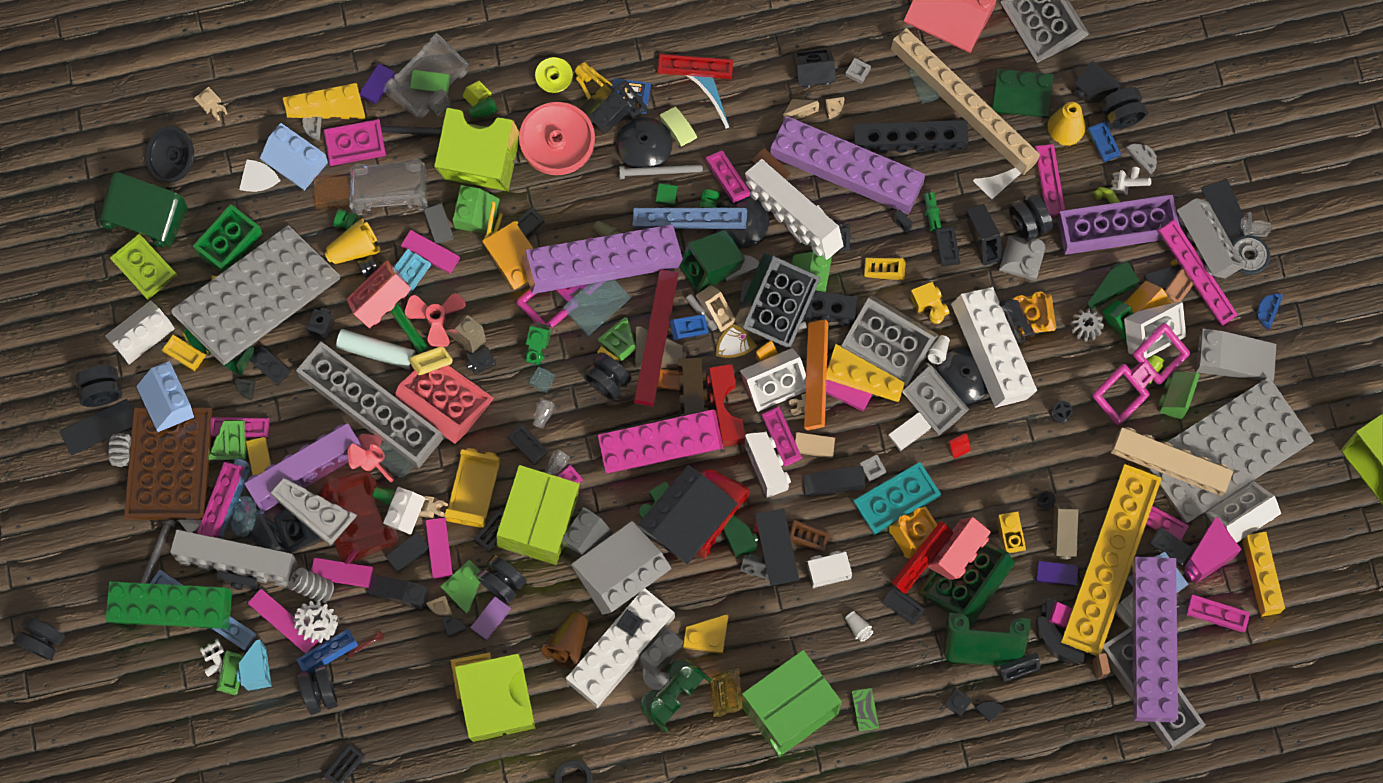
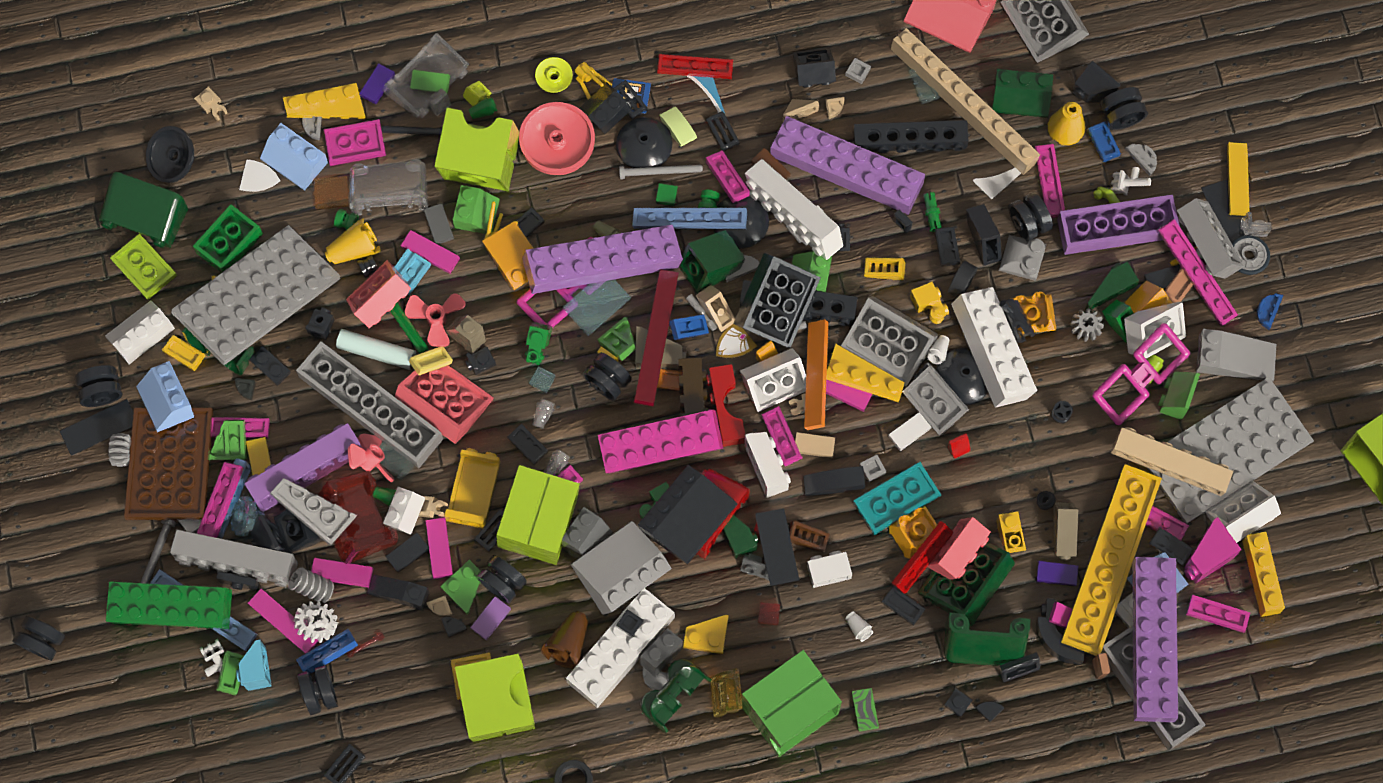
(729, 144): none -> black tile
(769, 613): none -> clear red plate
(962, 279): none -> black tyre
(1238, 178): none -> yellow tile

